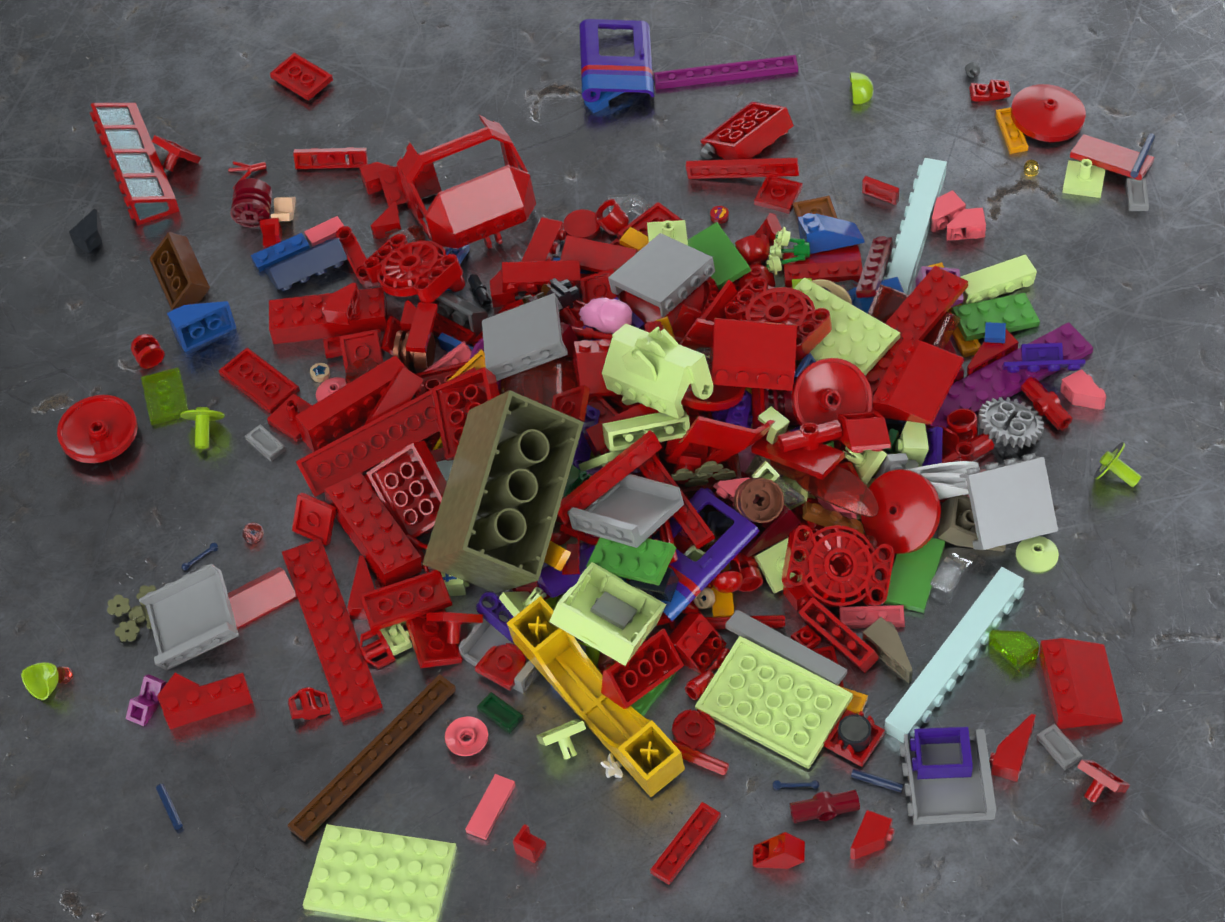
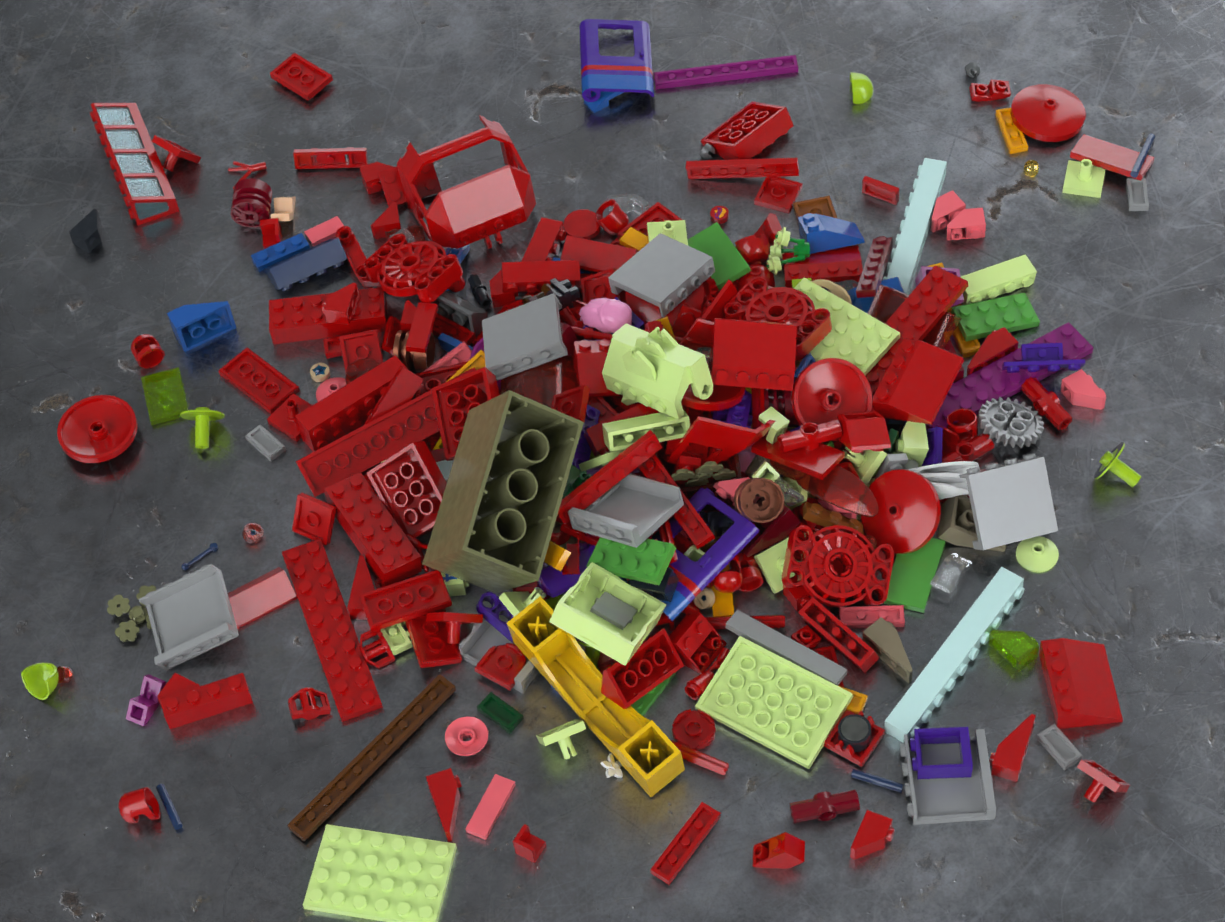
(137, 803): none -> red helmet
(179, 271): reddish brown slope -> none
(446, 798): none -> red slope
(777, 784): dark blue hinge -> none
(995, 332): blue tile -> none

